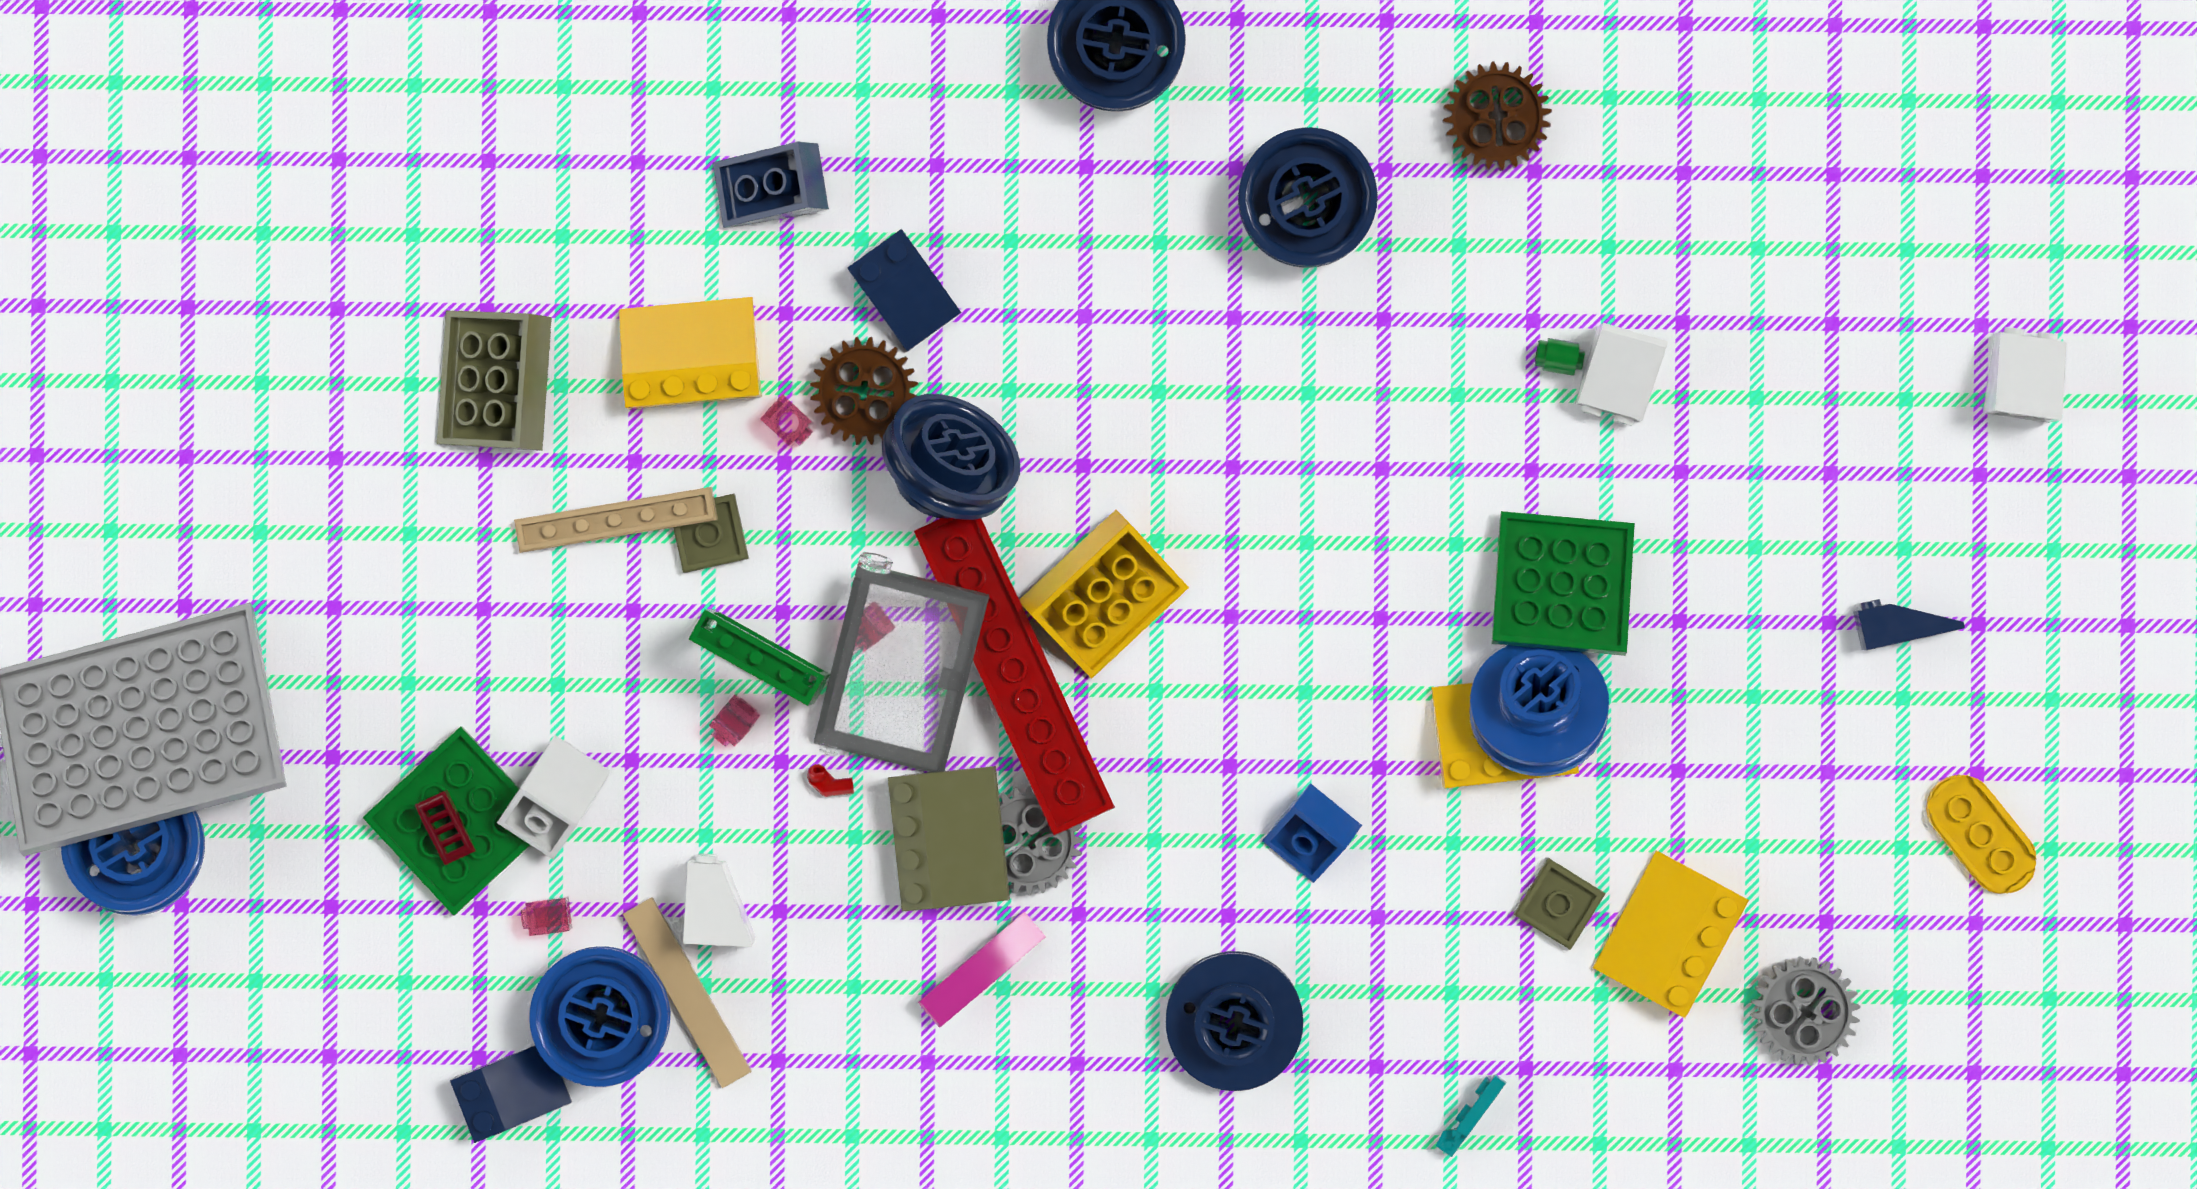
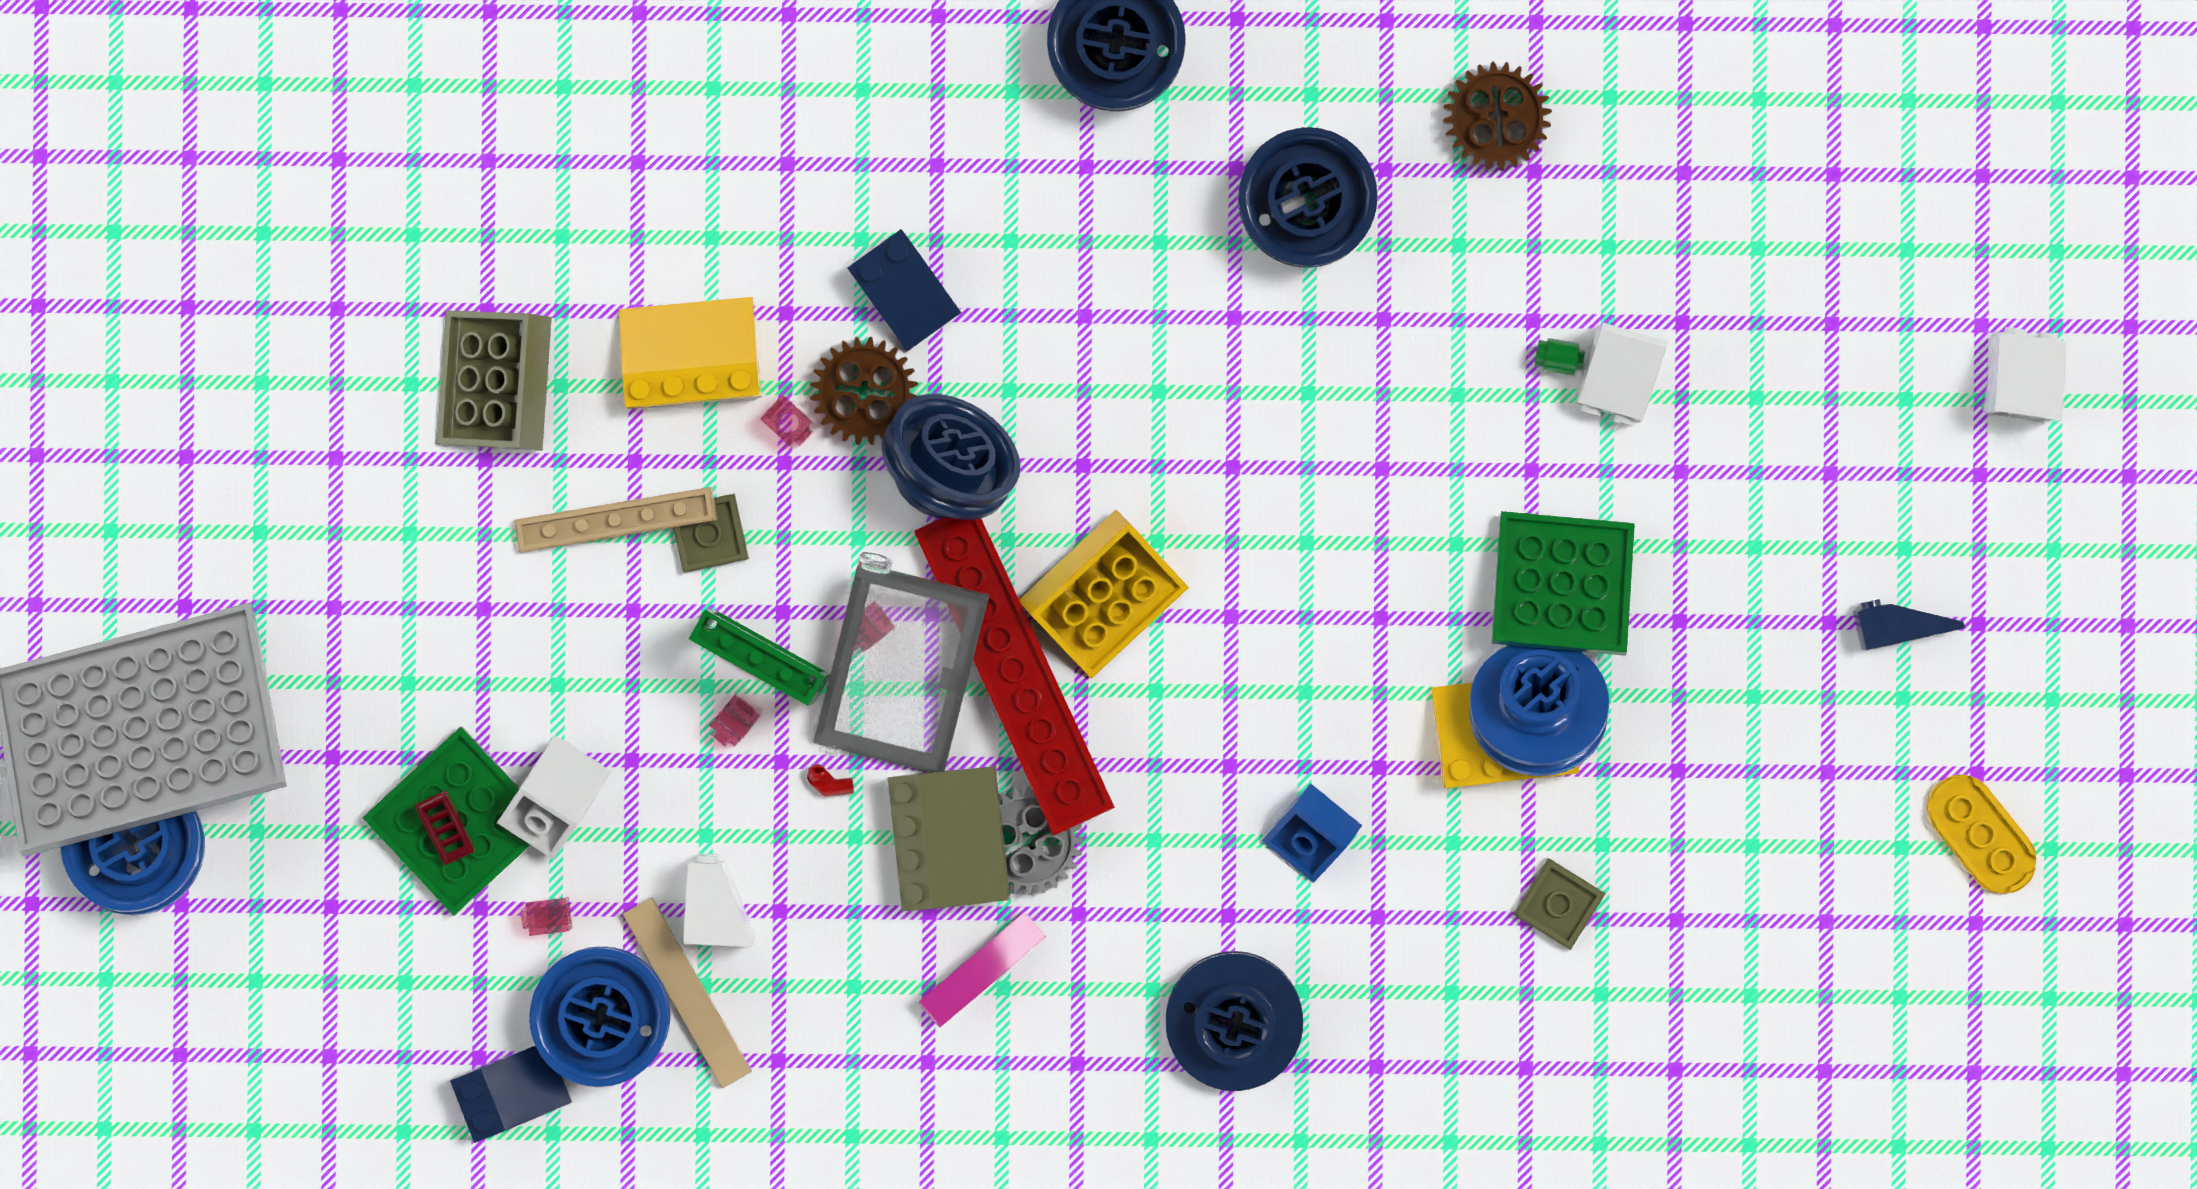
(771, 184): dark blue slope -> none
(1469, 1116): teal hinge -> none
(1670, 934): yellow slope -> none
(1782, 991): light grey gear -> none

